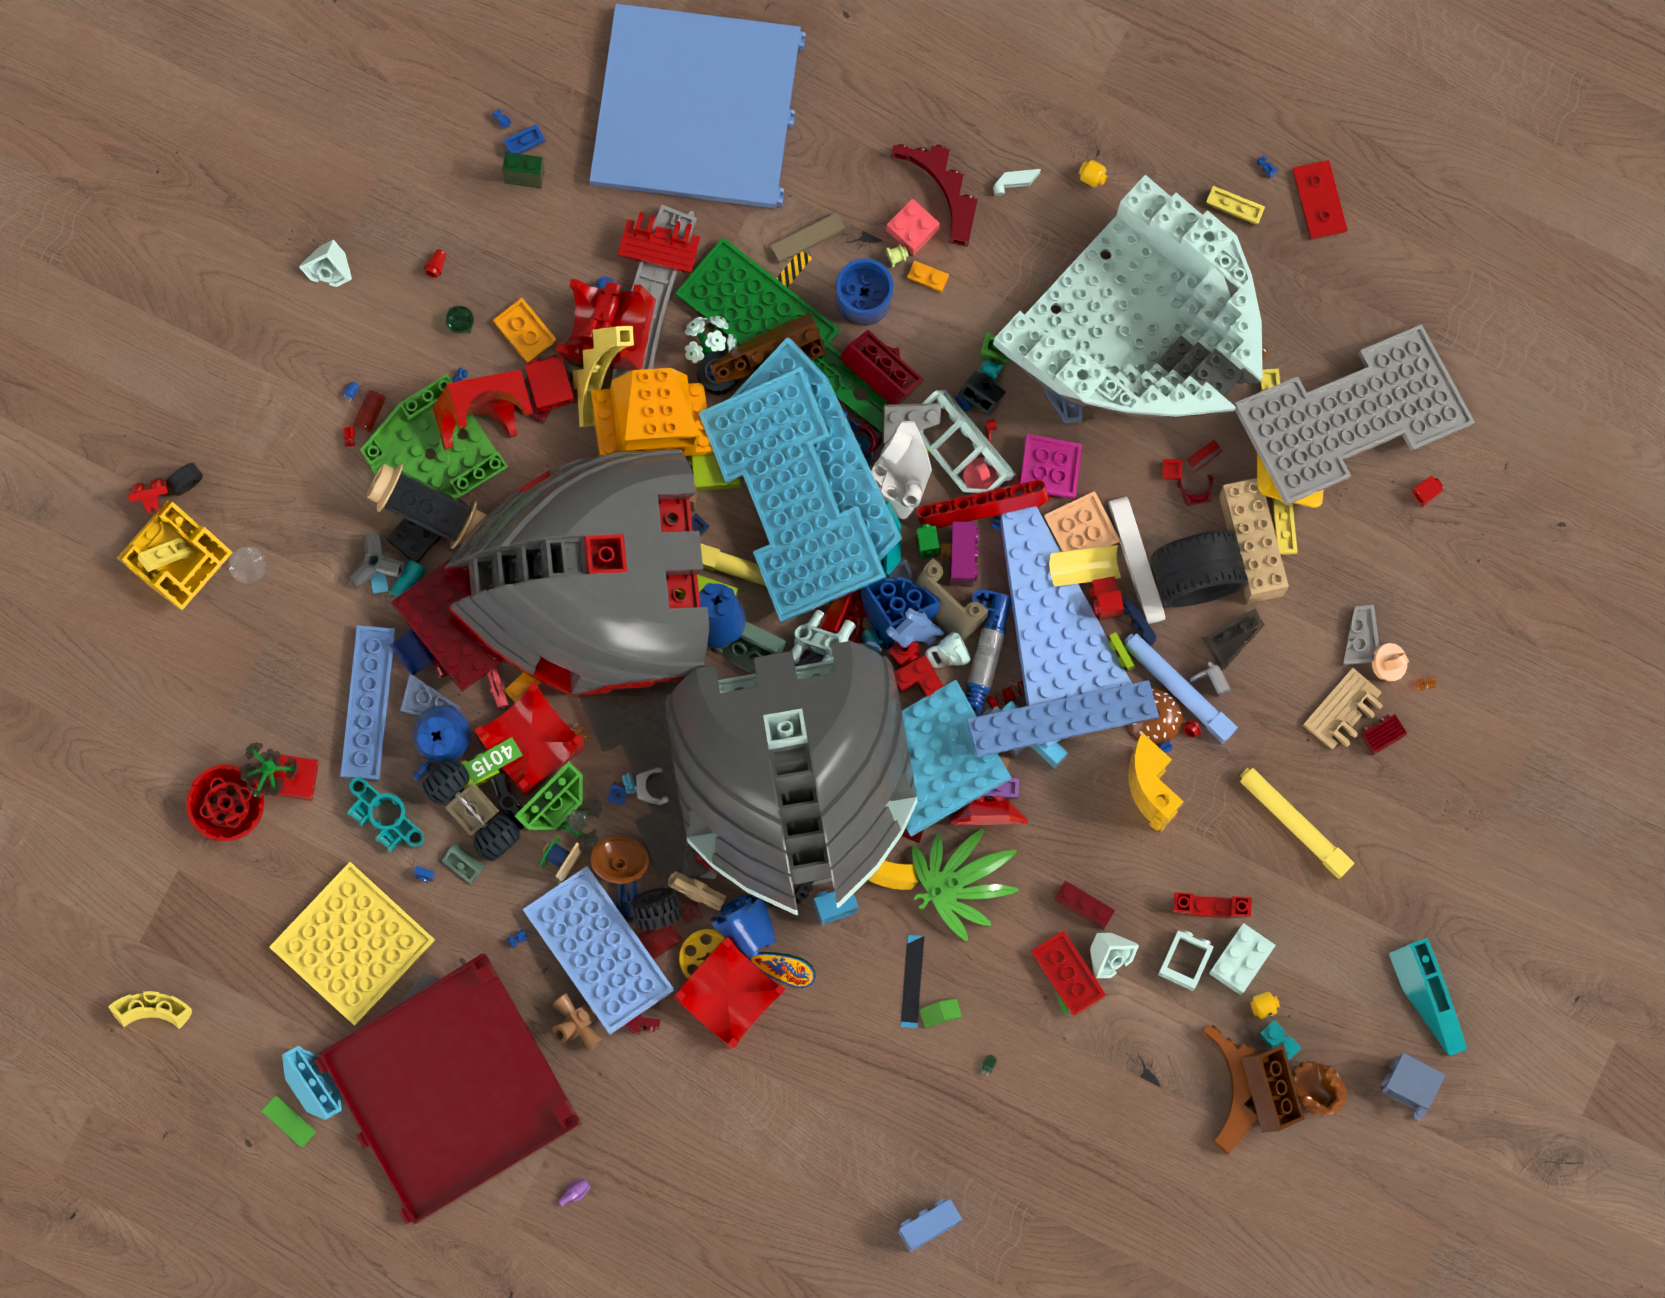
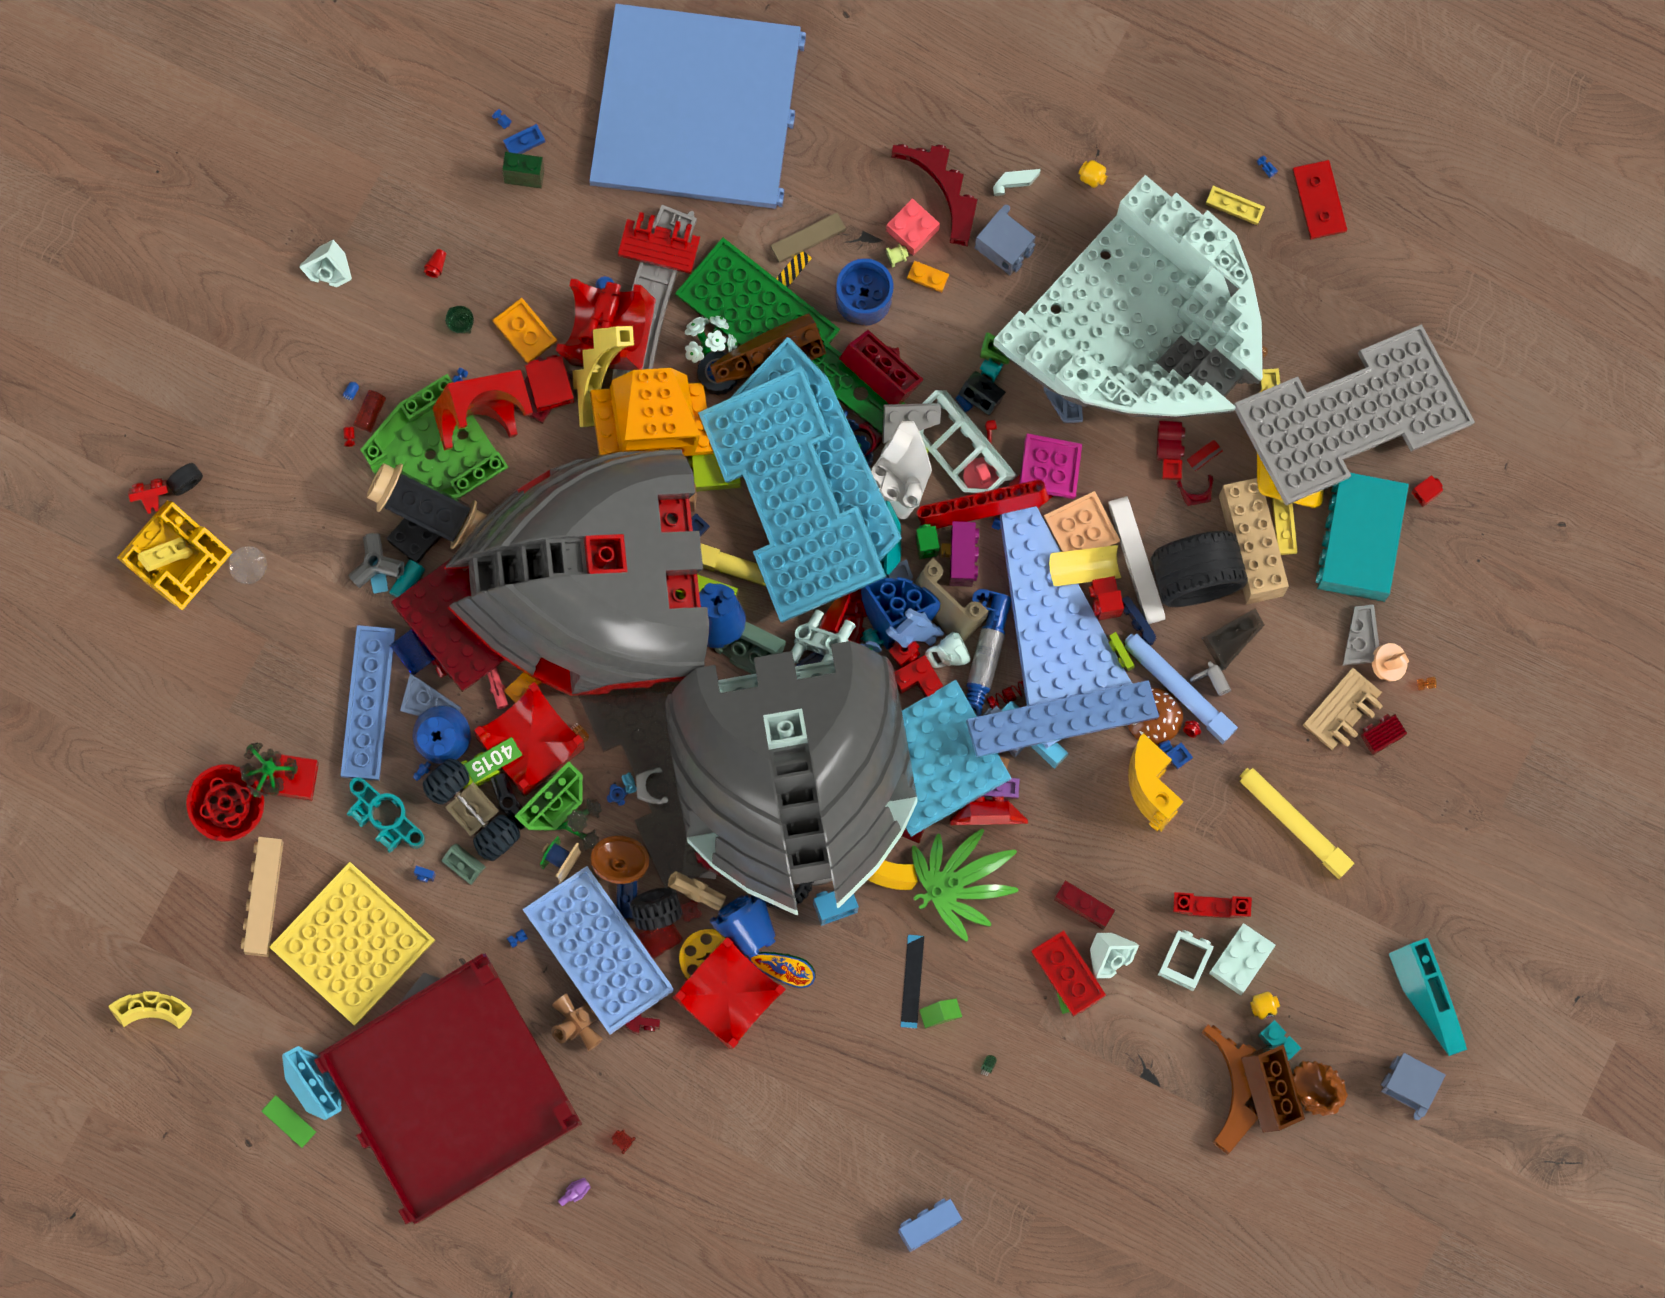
(263, 896): none -> tan brick
(622, 1140): none -> clear red brick
(1005, 242): none -> sand blue container
(1169, 440): none -> dark red brick
(1179, 756): none -> blue plate
(1362, 537): none -> teal brick

